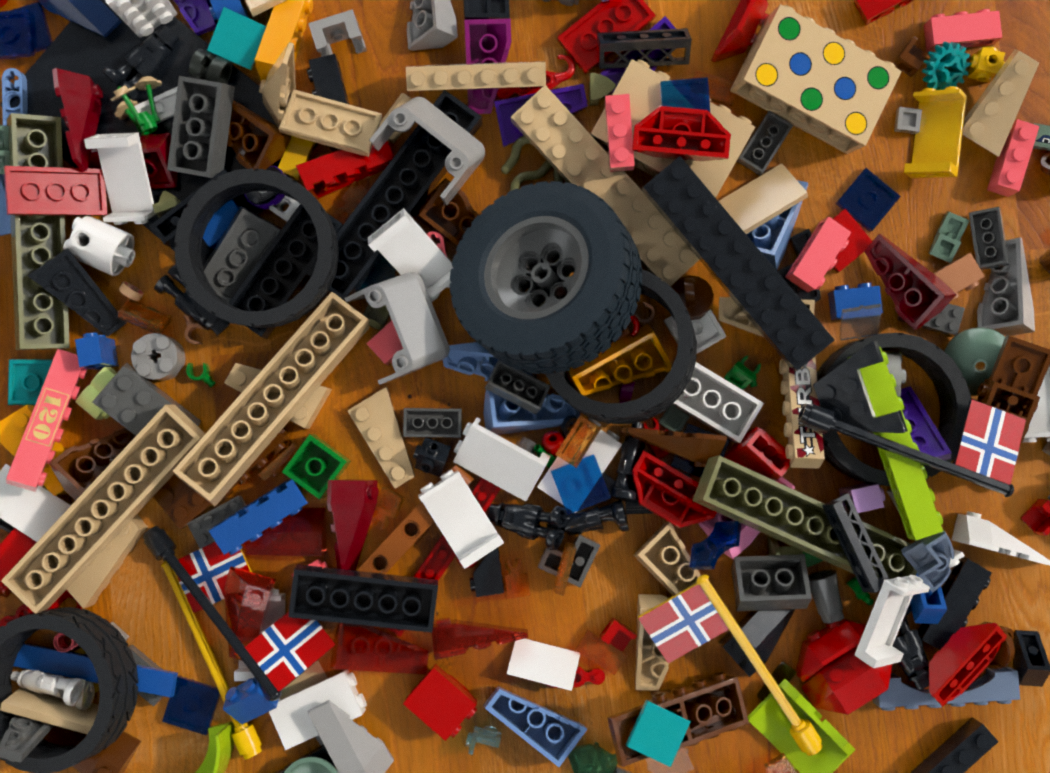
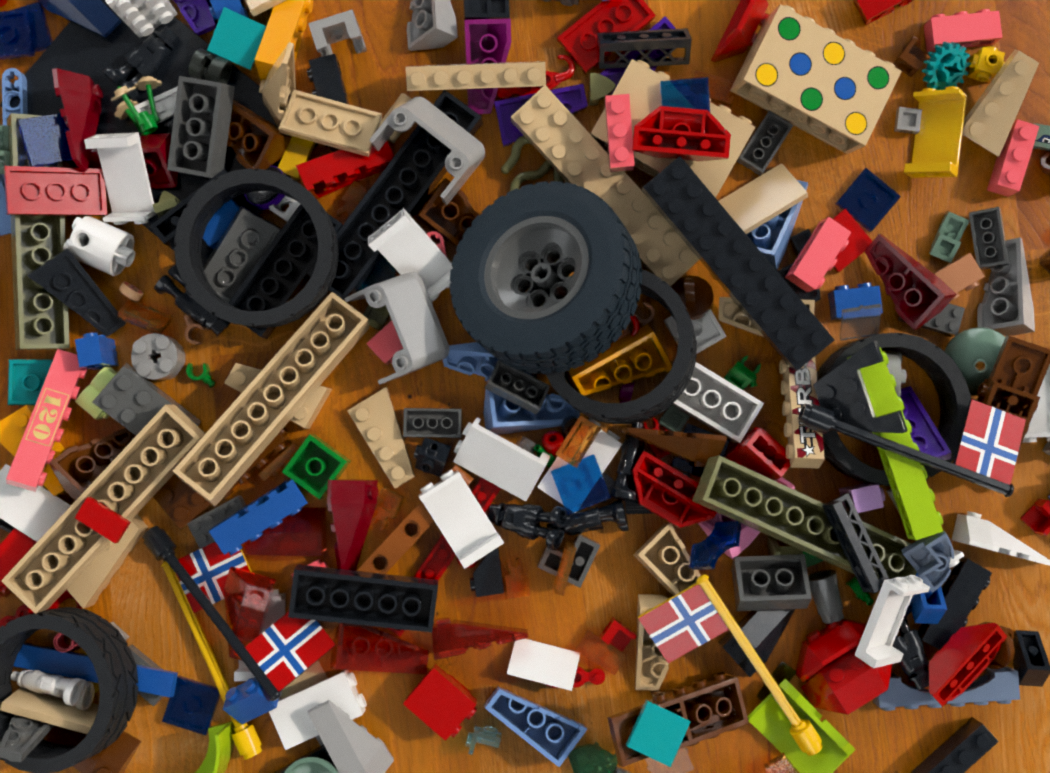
(45, 139): none -> clear blue tile
(102, 519): none -> red tile

